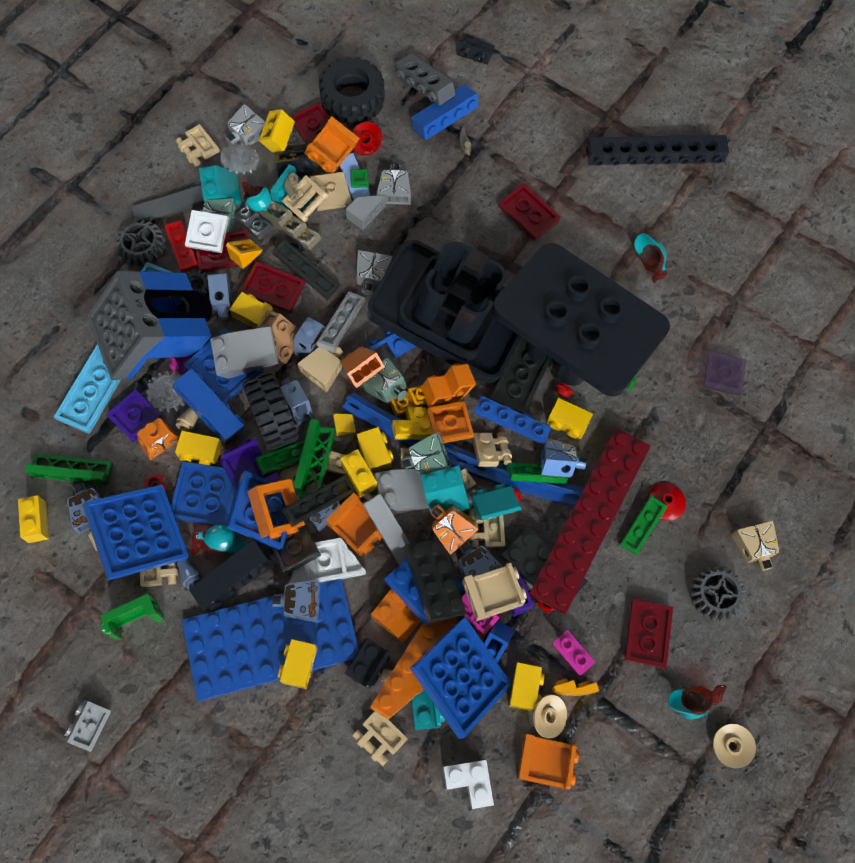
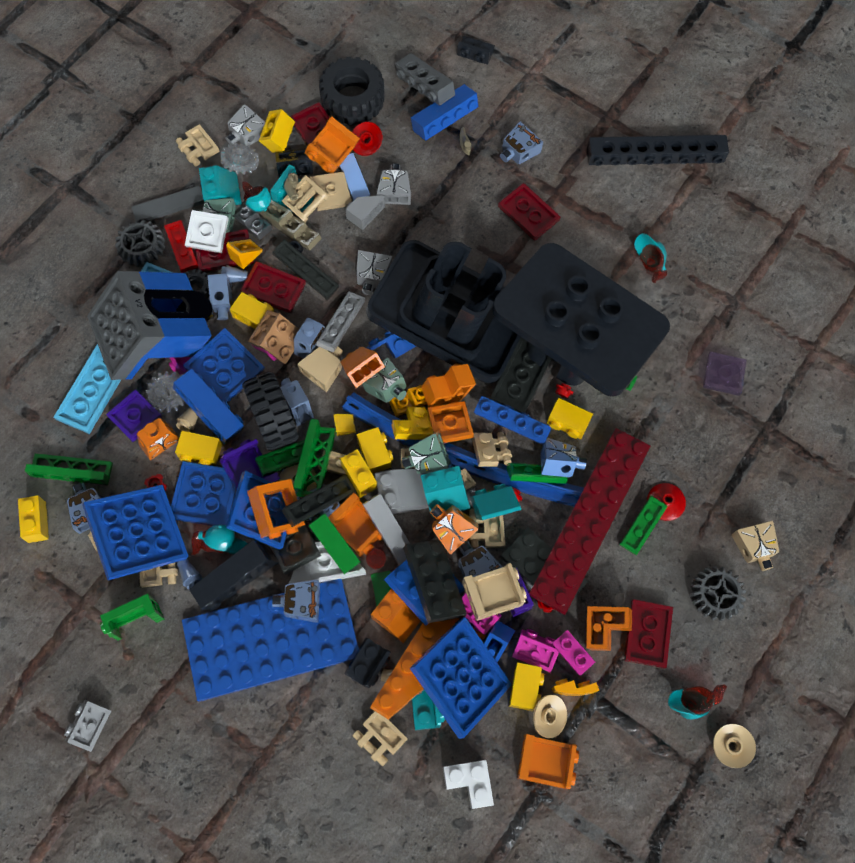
(234, 274): none -> sand blue cone
(243, 352): light grey slope -> none
(298, 664): yellow brick -> none
(334, 544): none -> green tile
(359, 178): green tile -> none
(376, 558): none -> clear red plate
(380, 587): none -> green sticker
(520, 144): none -> sand blue torso
(536, 650): none -> dark pink bracket
(601, 622): none -> orange brick

